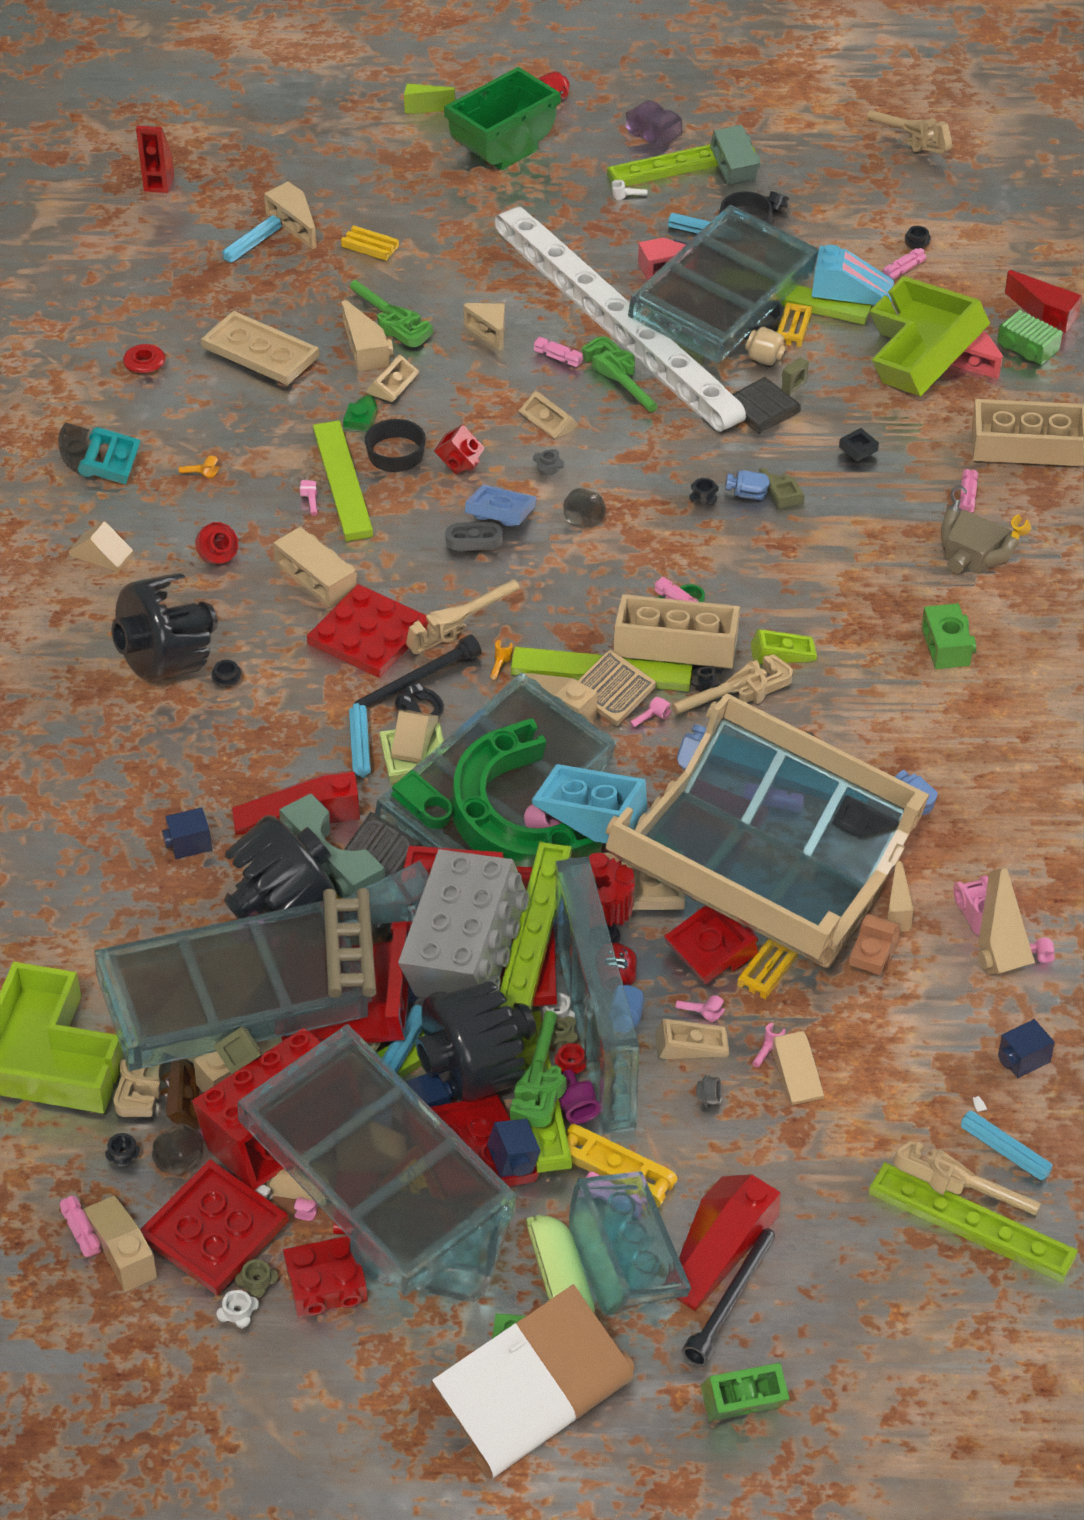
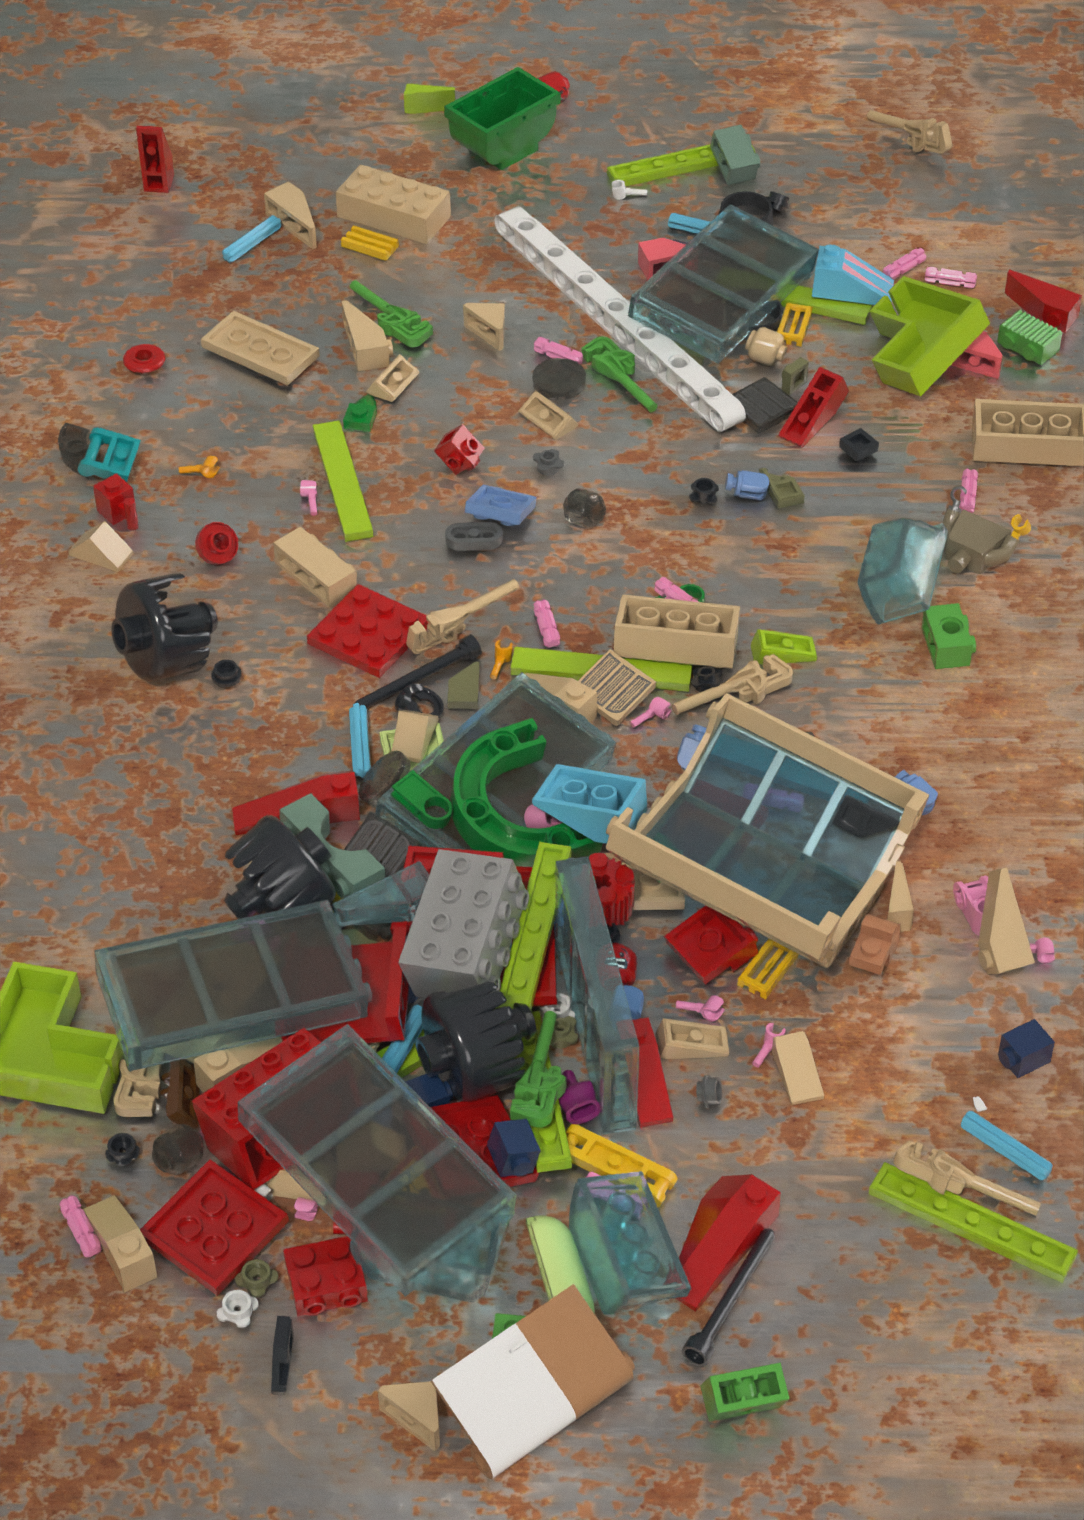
(116, 501): none -> red brick
(187, 833): dark blue brick -> none
(238, 1049): olive plate -> none
(281, 1354): none -> black tile
(335, 955): dark tan bar -> none
(383, 776): none -> clear smoke tile
(393, 204): none -> tan brick
(395, 428): black tyre -> none
(413, 1408): none -> tan slope
(464, 688): none -> olive tile
(546, 623): none -> bright pink axle
(559, 378): none -> clear smoke tile
(574, 1053): red plate -> none
(653, 1097): none -> red slope
(654, 123): clear purple brick -> none
(815, 407): none -> red slope
(901, 567): none -> clear light blue windscreen
(917, 237): black plate -> none
(950, 277): none -> bright pink axle

